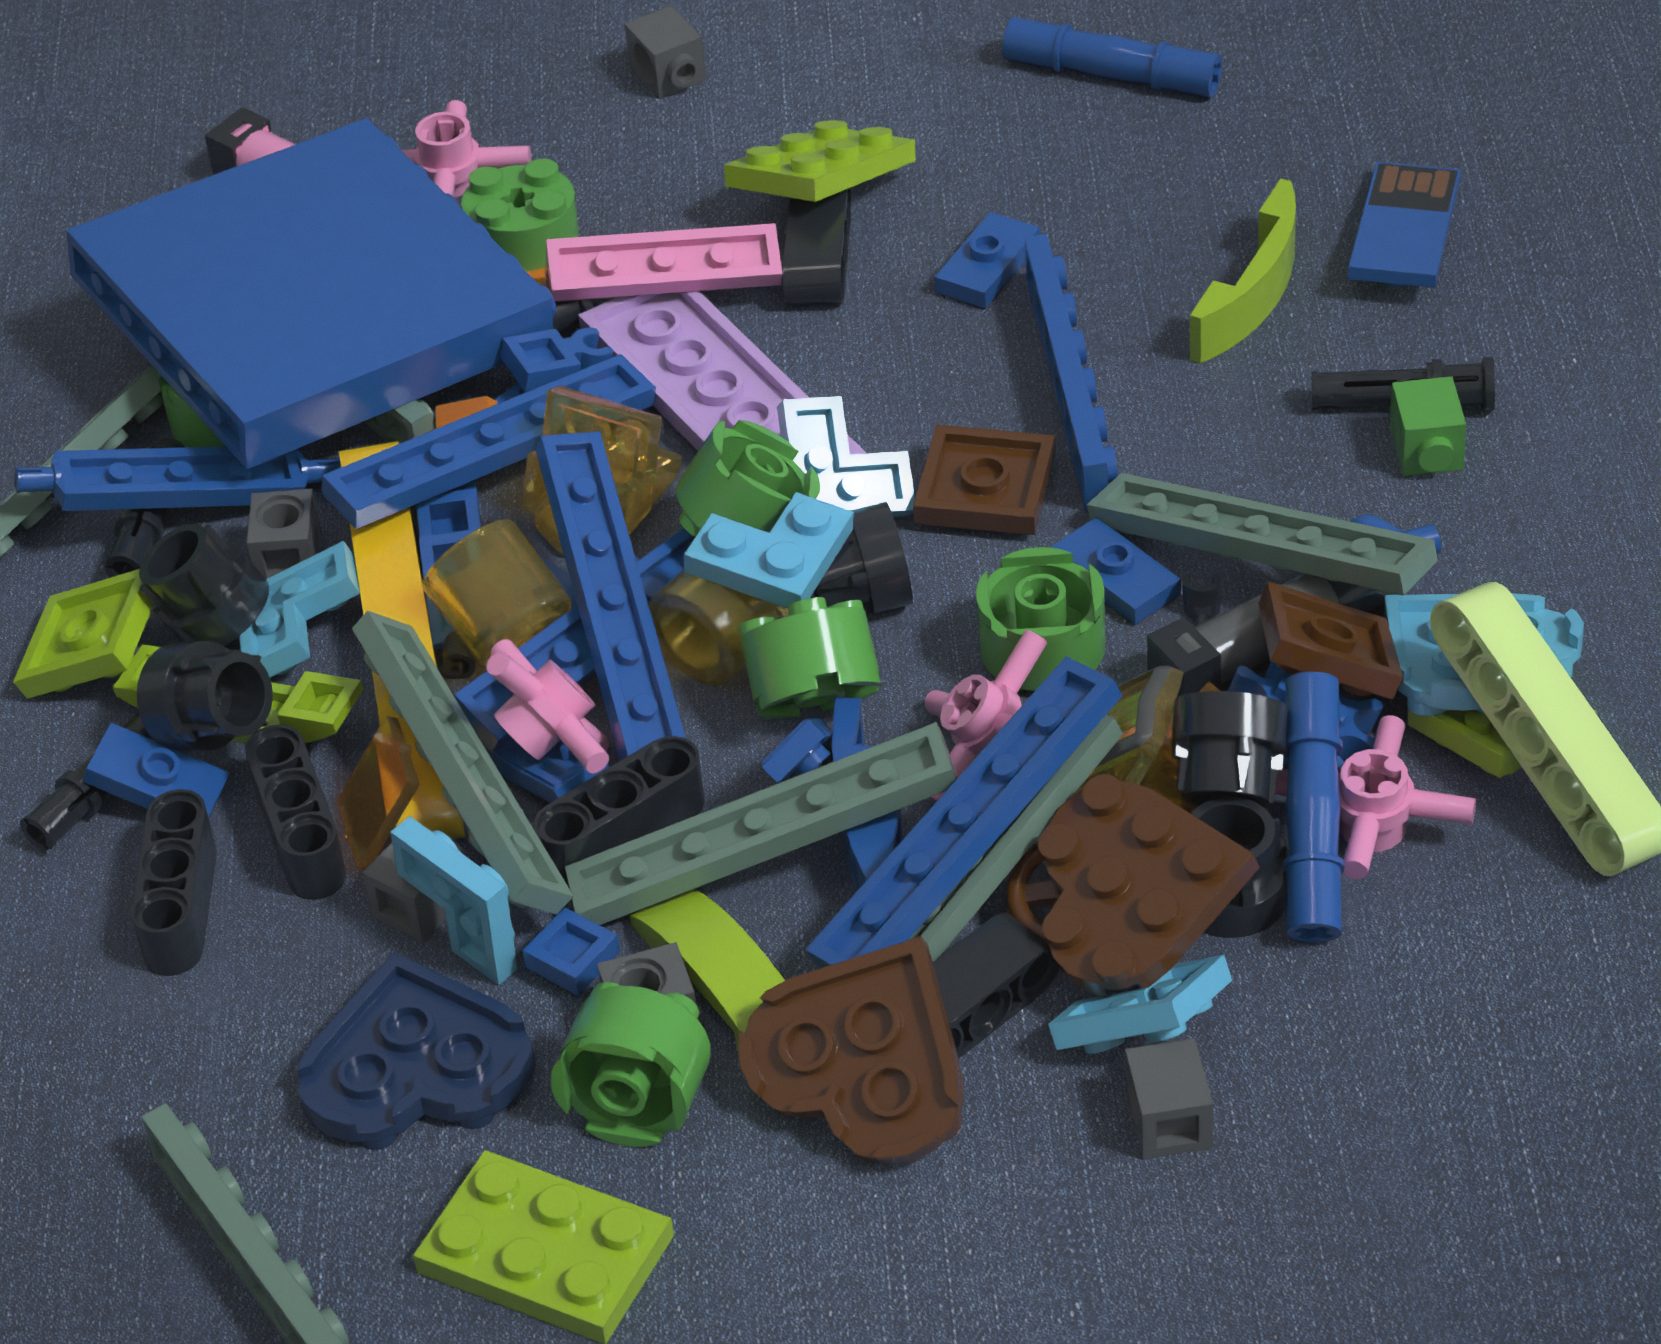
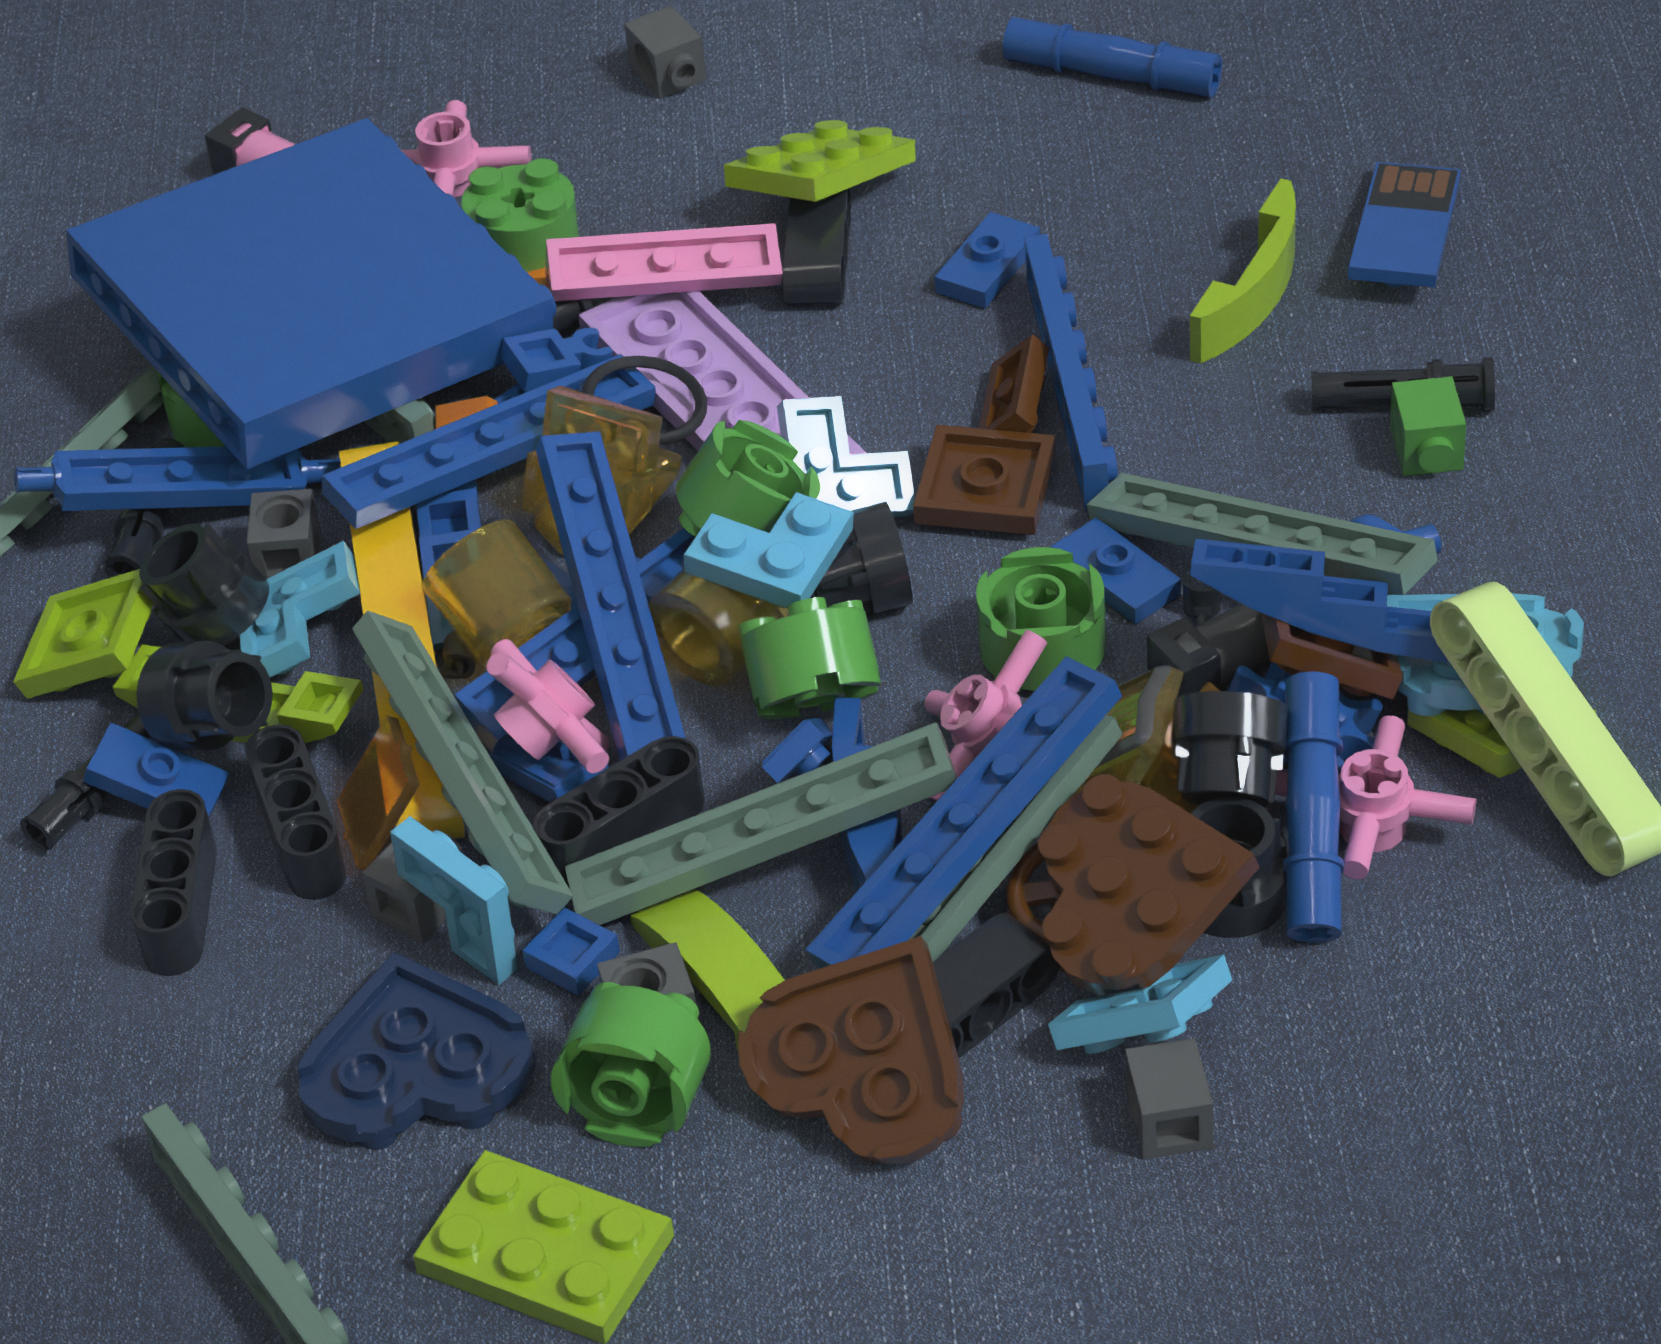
(664, 366): none -> black tyre
(1015, 388): none -> reddish brown plate
(1293, 590): none -> blue slope

